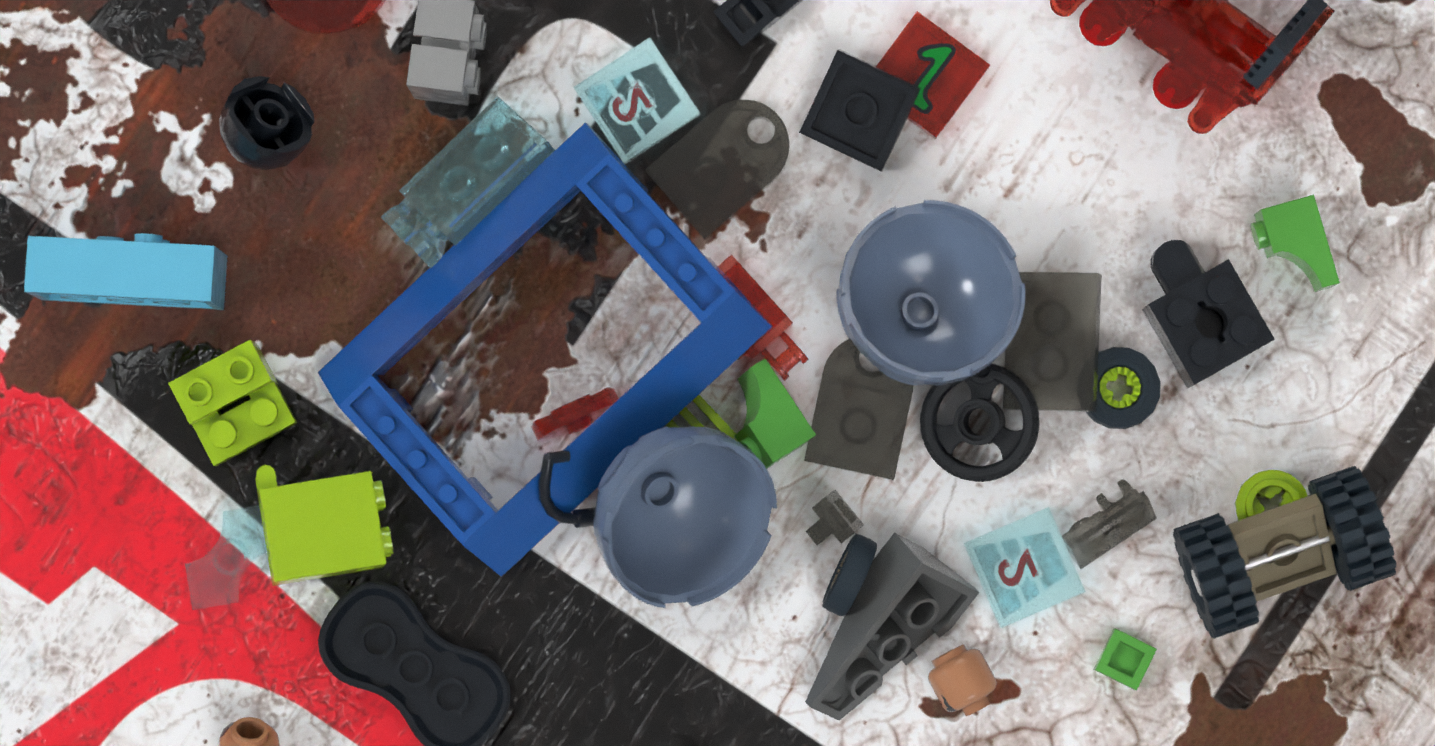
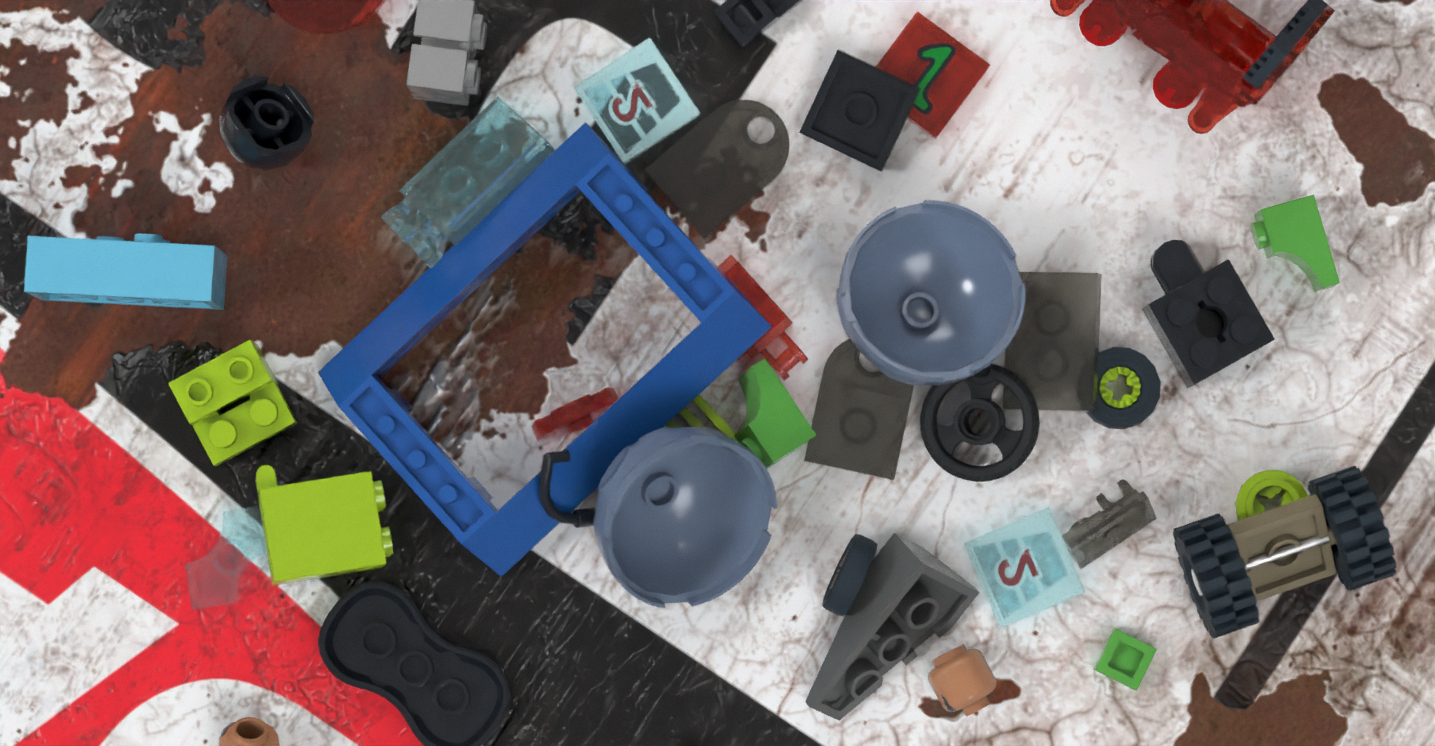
(835, 518): clear smoke tile -> none

